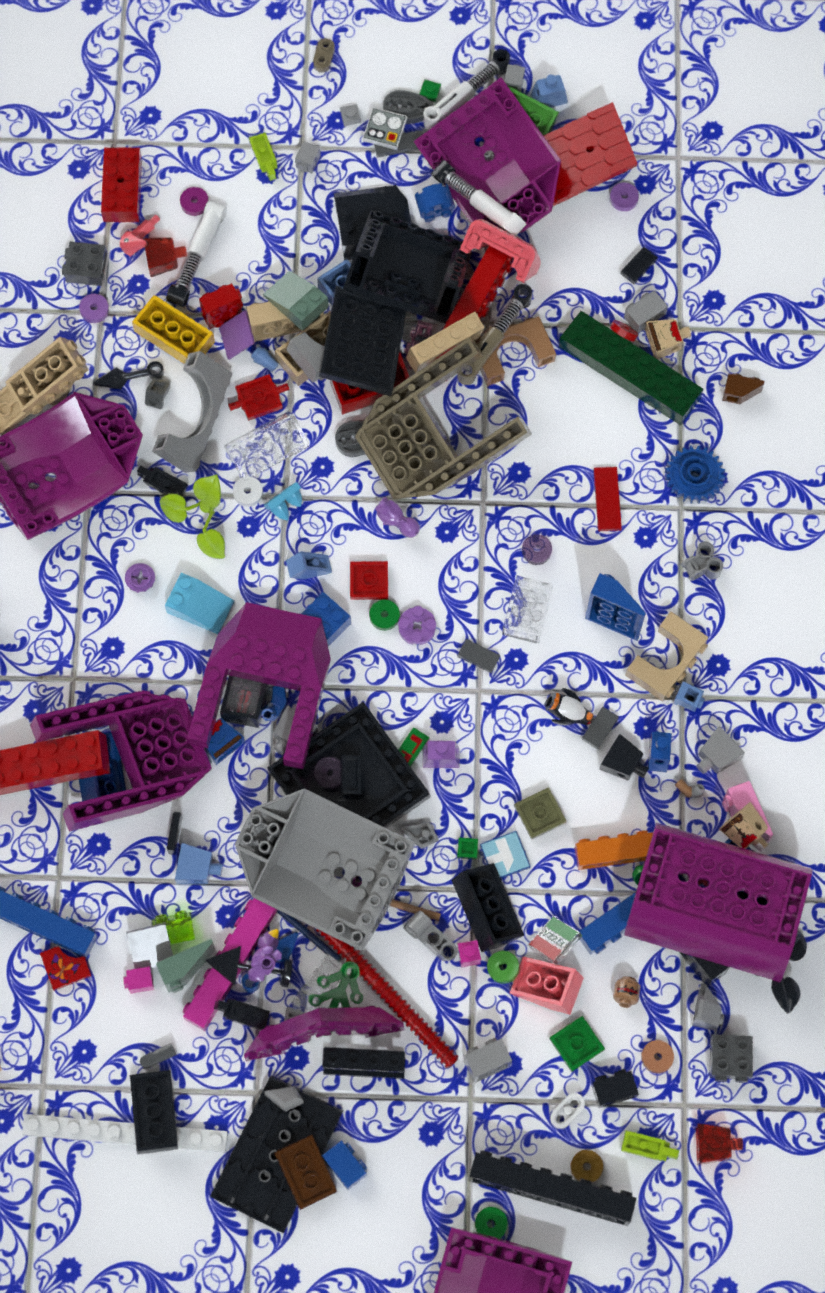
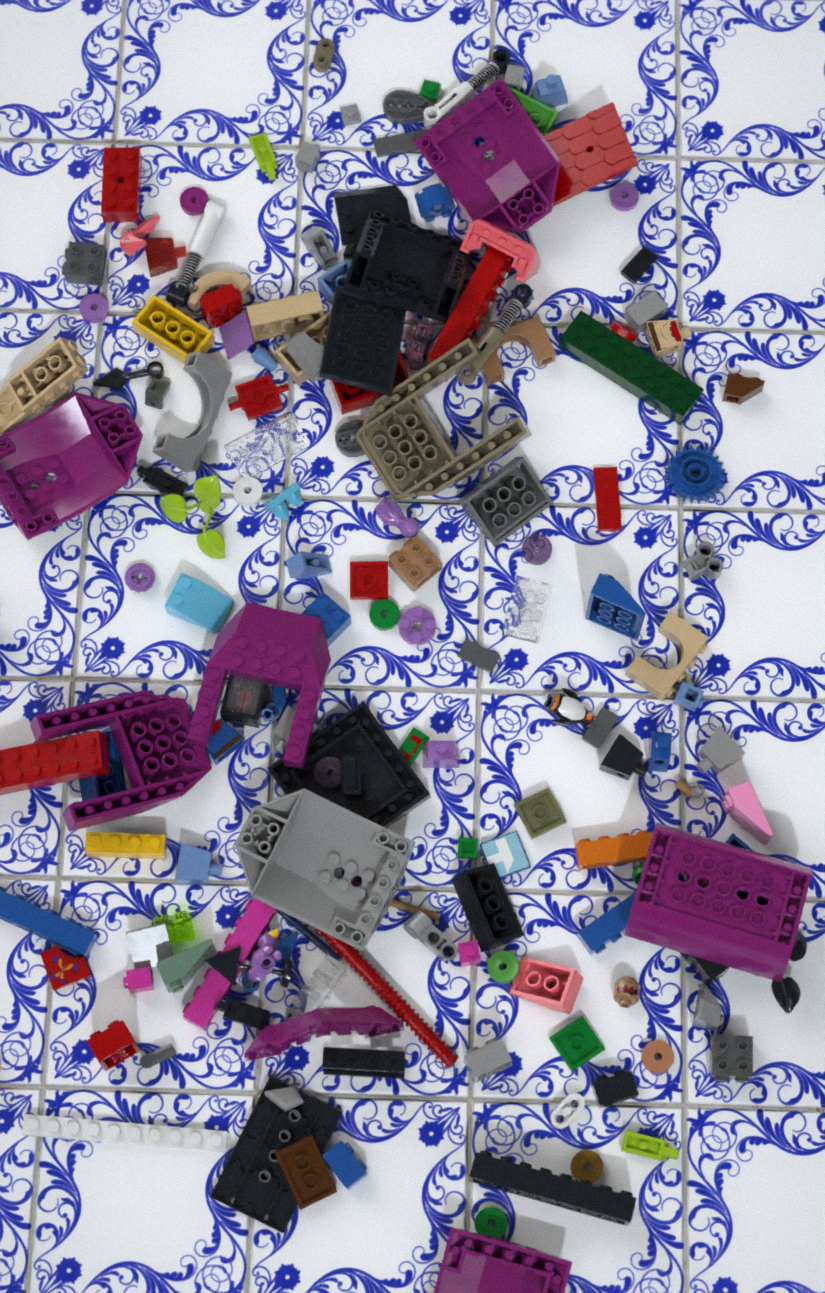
(113, 1044): none -> red brick
(126, 845): none -> yellow brick
(153, 1112): black plate -> none
(174, 833): black tile -> none
(213, 280): none -> tan arch
(297, 299): sand green slope -> none
(319, 246): none -> light grey slope
(339, 993): green plant -> none
(384, 128): tile -> none
(415, 563): none -> medium nougat brick
(421, 834): light grey piece -> none
(429, 349): tan arch -> none
(505, 501): none -> dark grey slope
(508, 221): piece -> none
(554, 940): tile -> none
(715, 1144): clear red torso -> none
(746, 828): tan torso -> none

